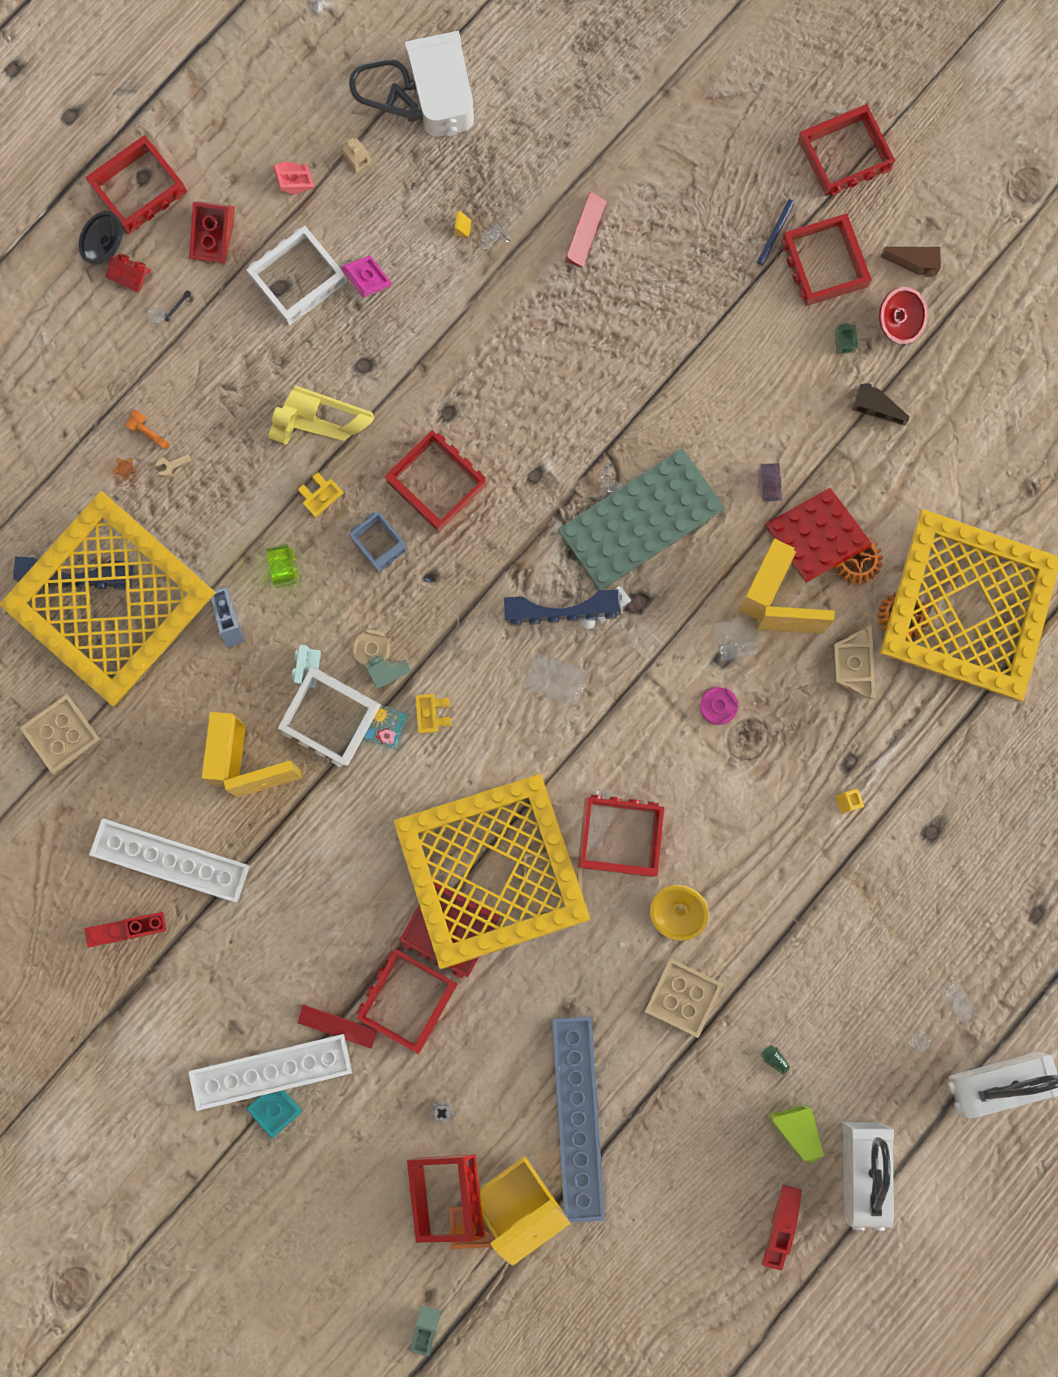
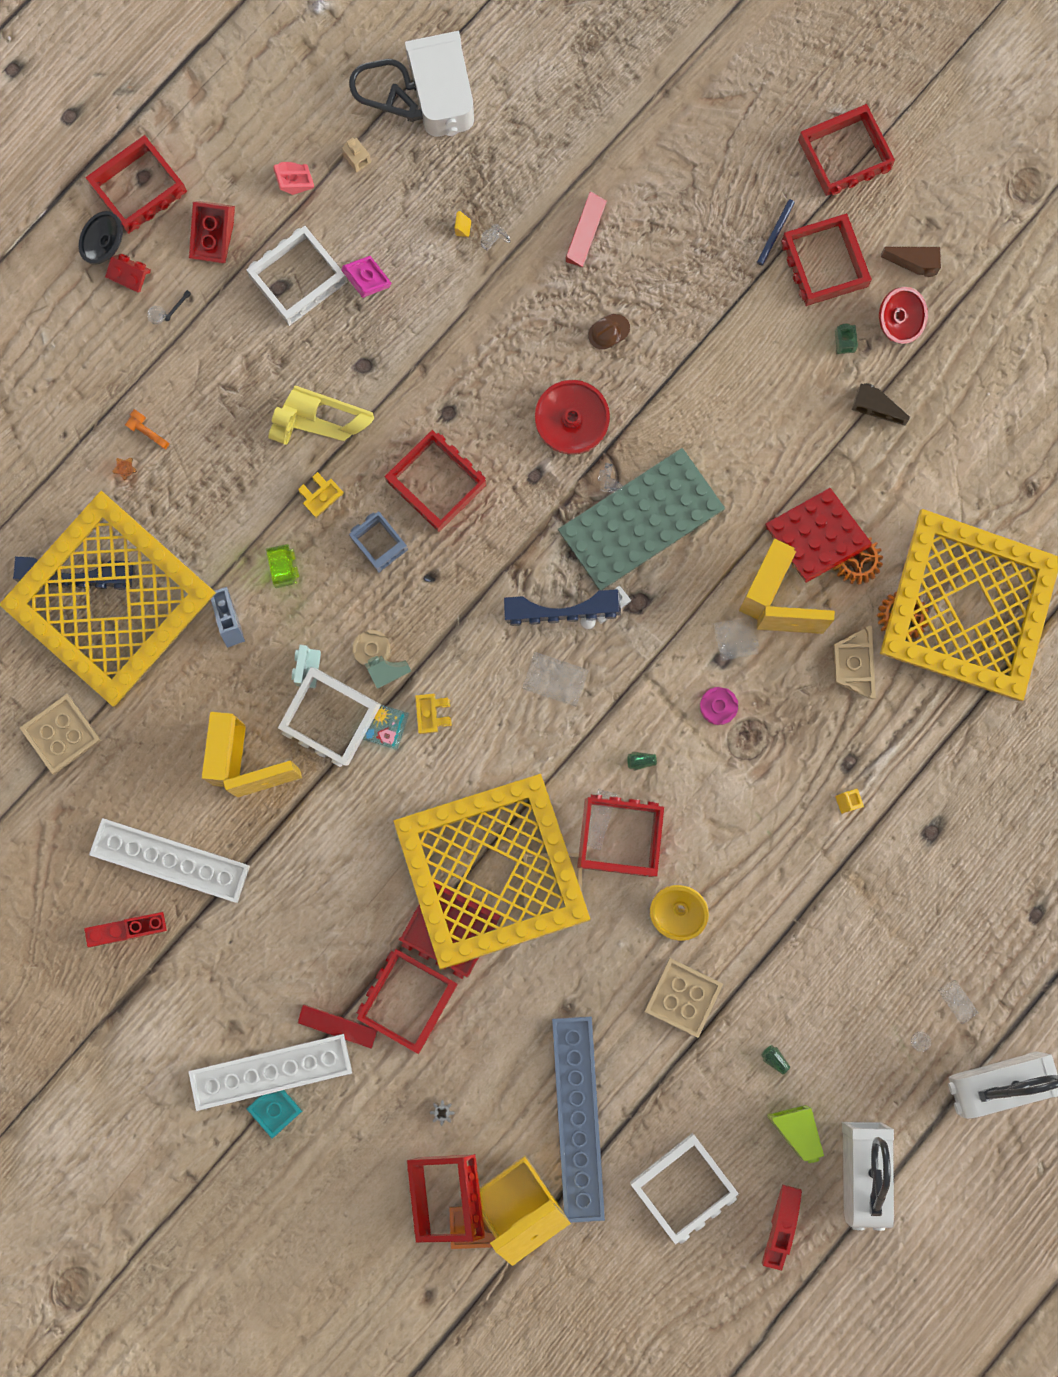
(171, 464): tan bar -> none
(425, 1331): sand green arch -> none
(572, 417): none -> red dish
(608, 331): none -> reddish brown piece
(641, 760): none -> clear green cone
(665, 1161): none -> white window
(770, 482): slope -> none

